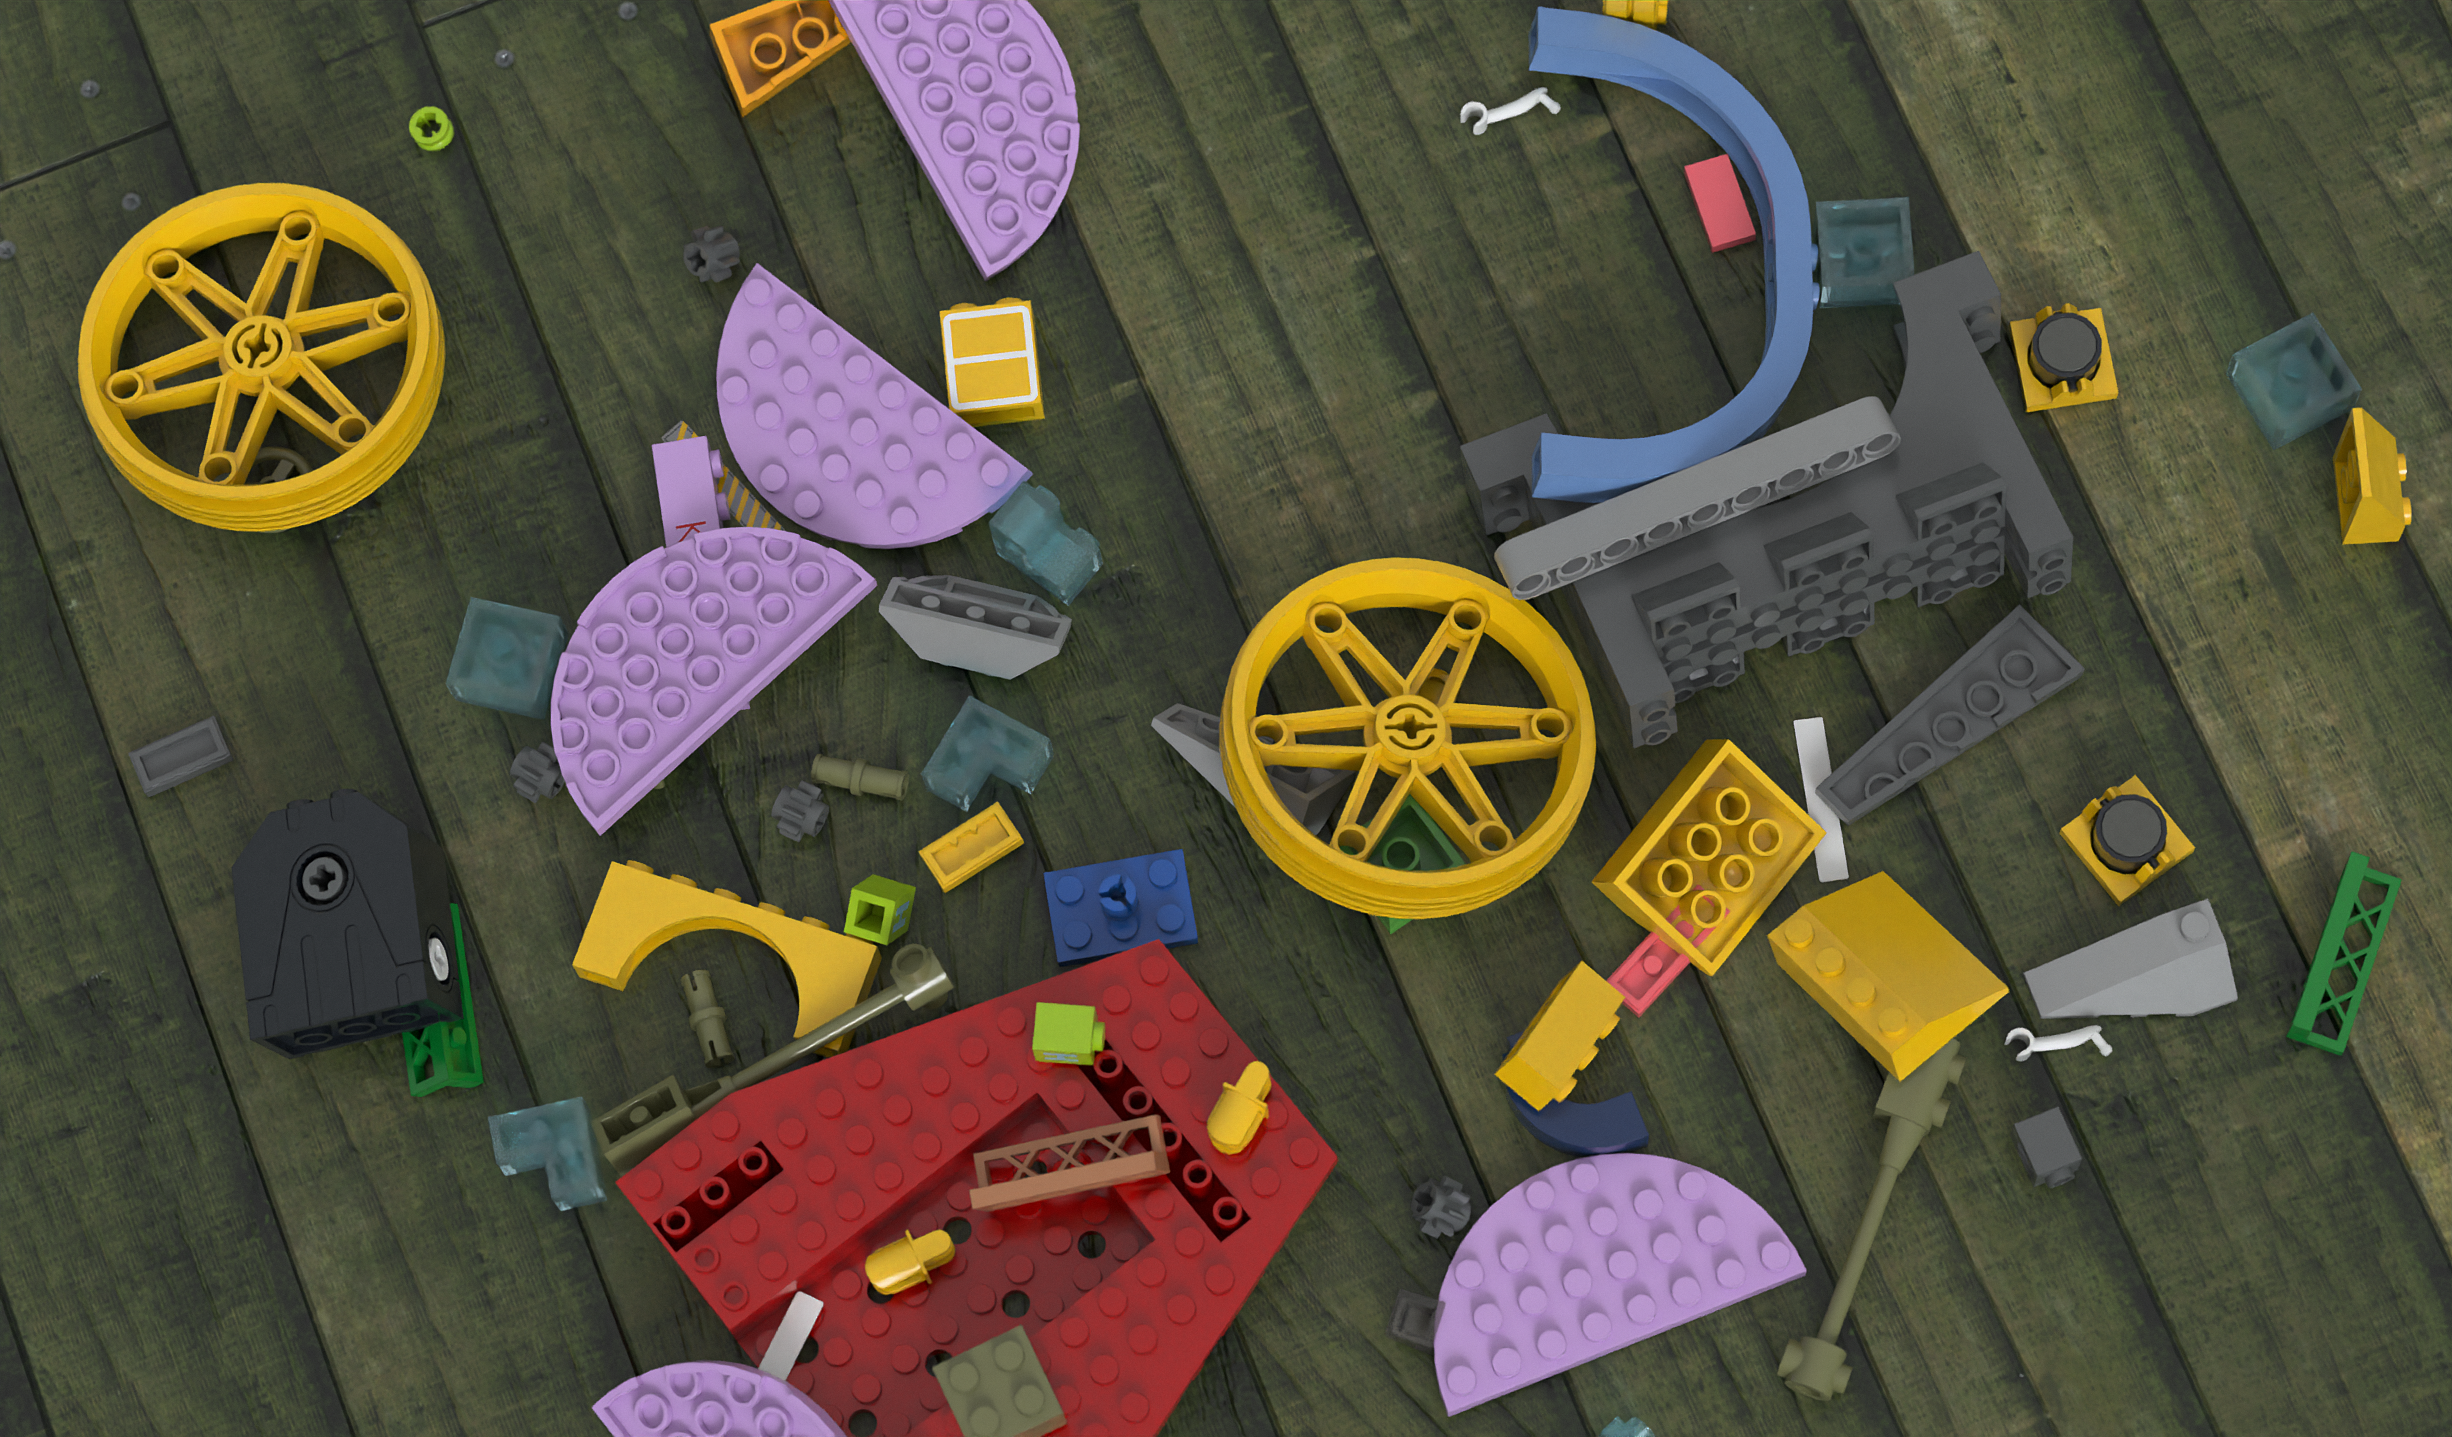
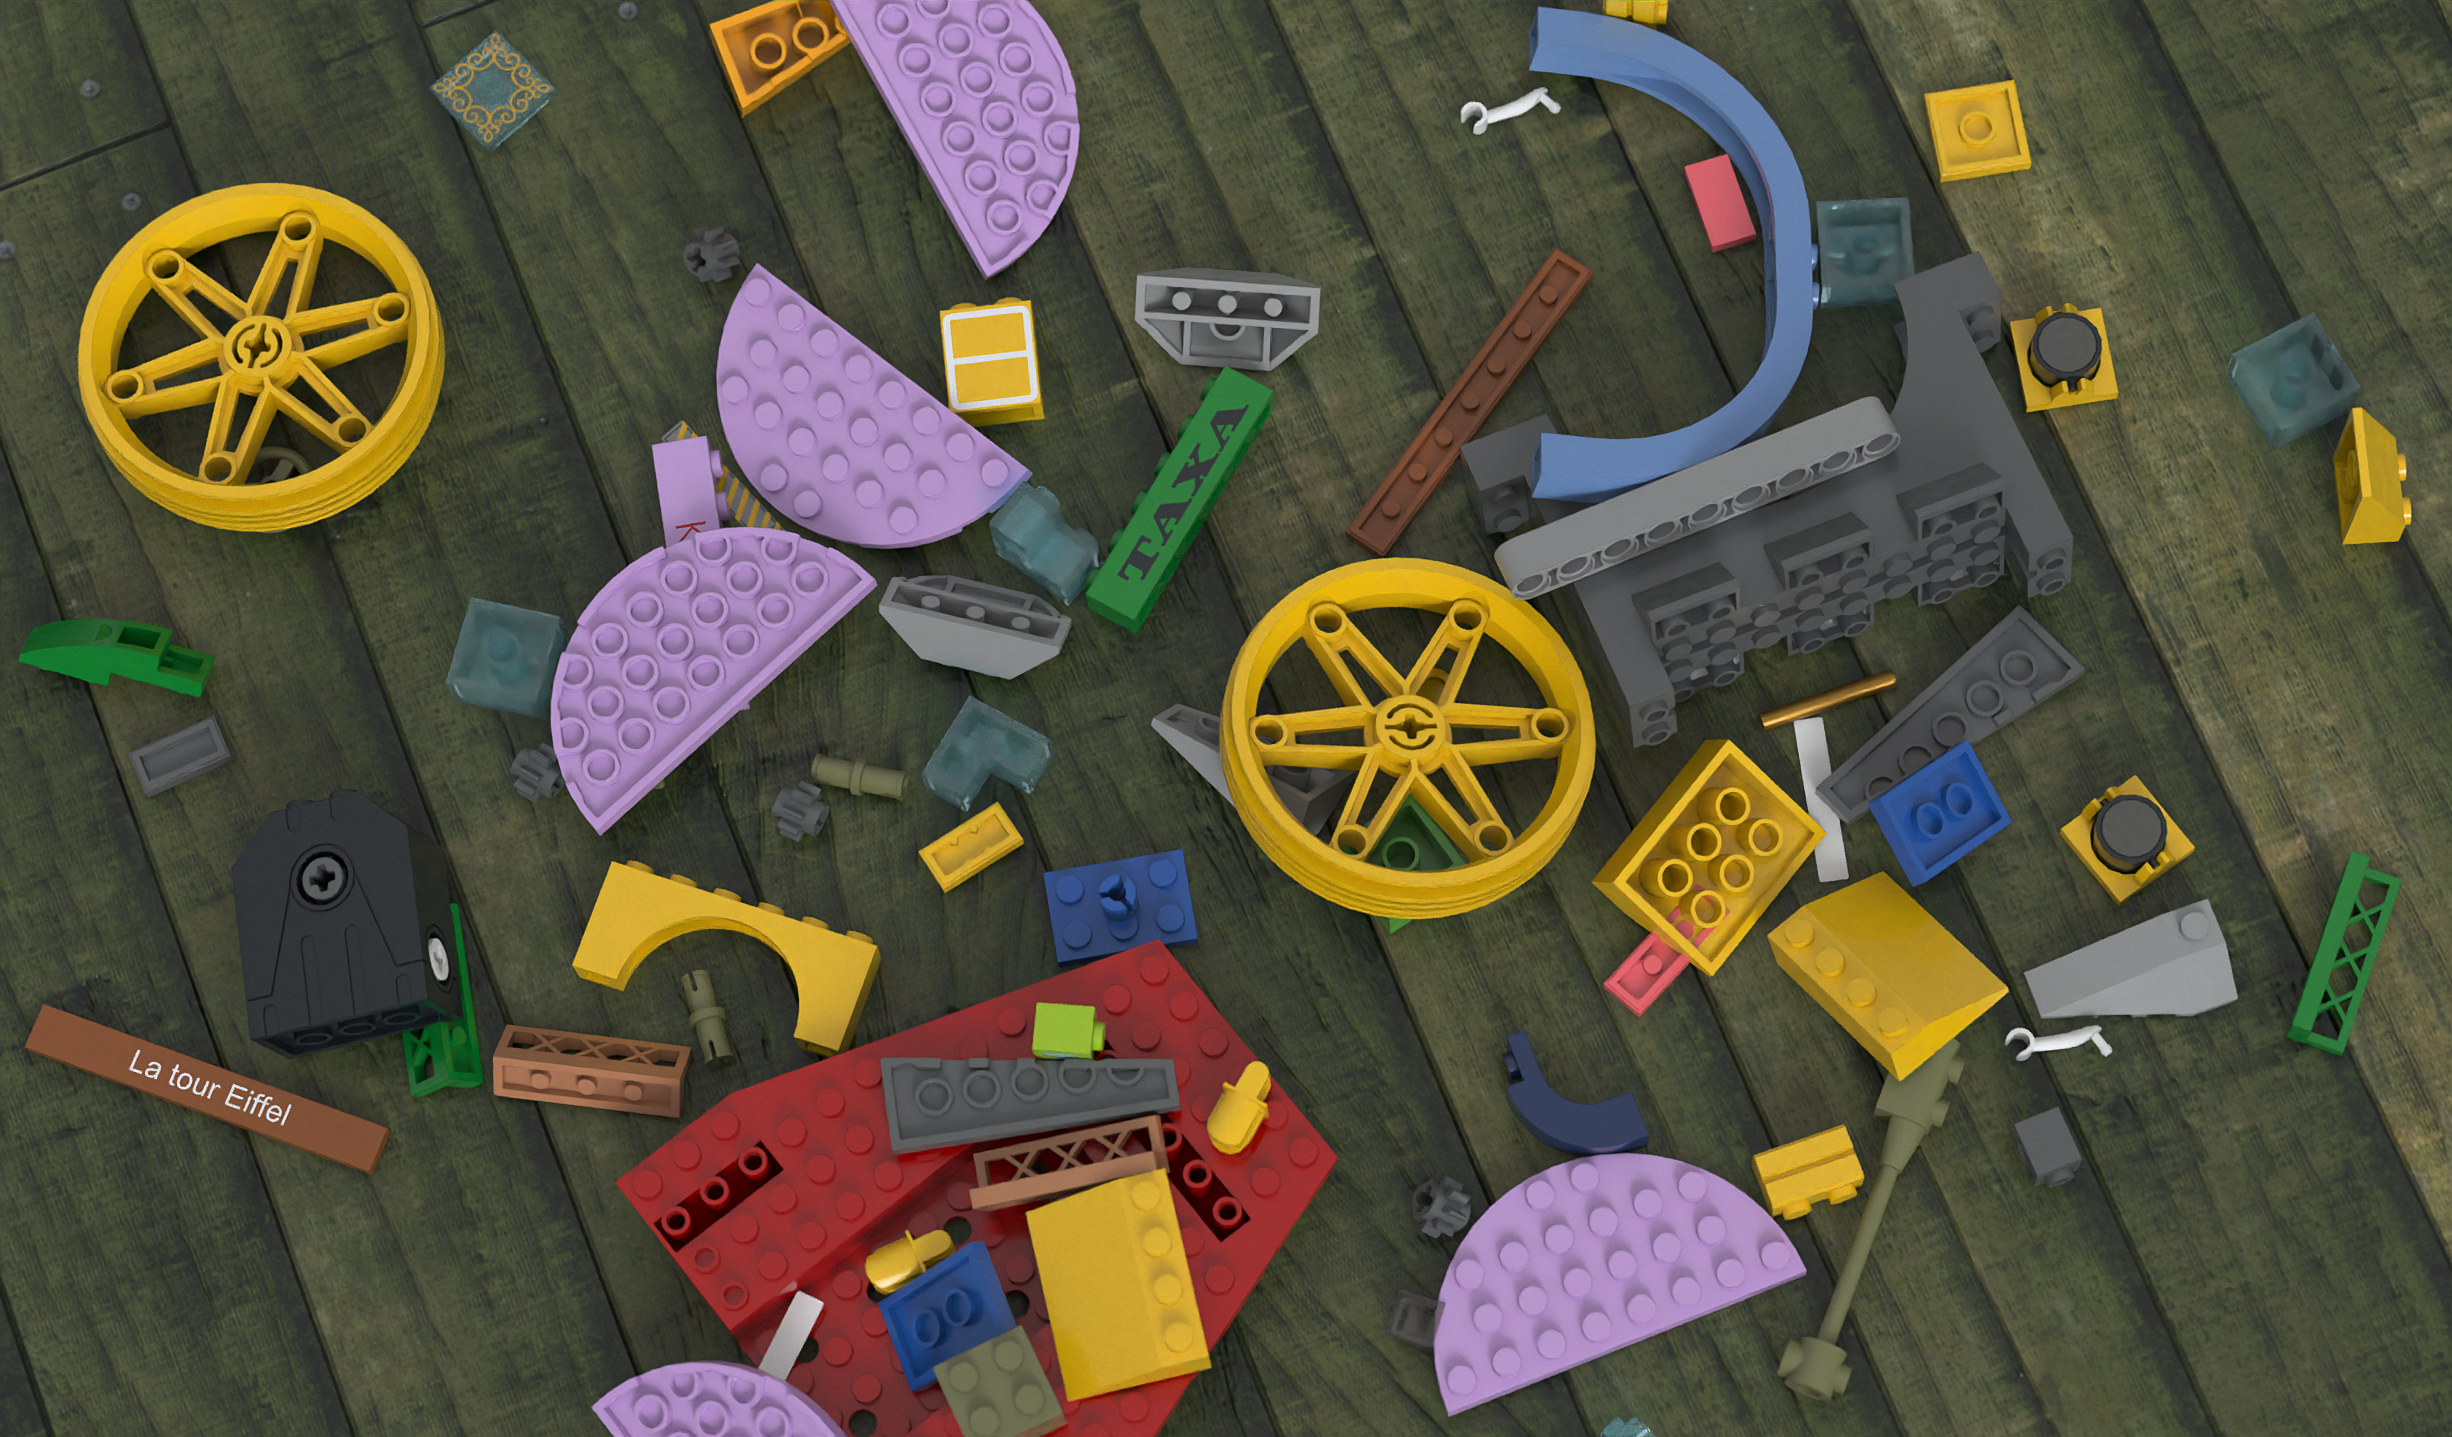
(107, 647): none -> green slope
(207, 1089): none -> dark orange tile
(437, 141): lime bush -> none
(493, 91): none -> clear light blue plate
(553, 1138): clear light blue brick -> none
(589, 1076): none -> nougat fence
(664, 1110): olive bar -> none
(879, 909): lime brick -> none
(946, 1313): none -> blue plate
(982, 1099): none -> dark grey wing
(1118, 1286): none -> yellow slope
(1179, 499): none -> green brick
(1227, 315): none -> light grey wedge
(1469, 404): none -> dark orange tile
(1561, 1037): yellow brick -> none
(1808, 1172): none -> yellow brick
(1827, 700): none -> pearl gold bar
(1939, 813): none -> blue plate
(1977, 131): none -> yellow tile

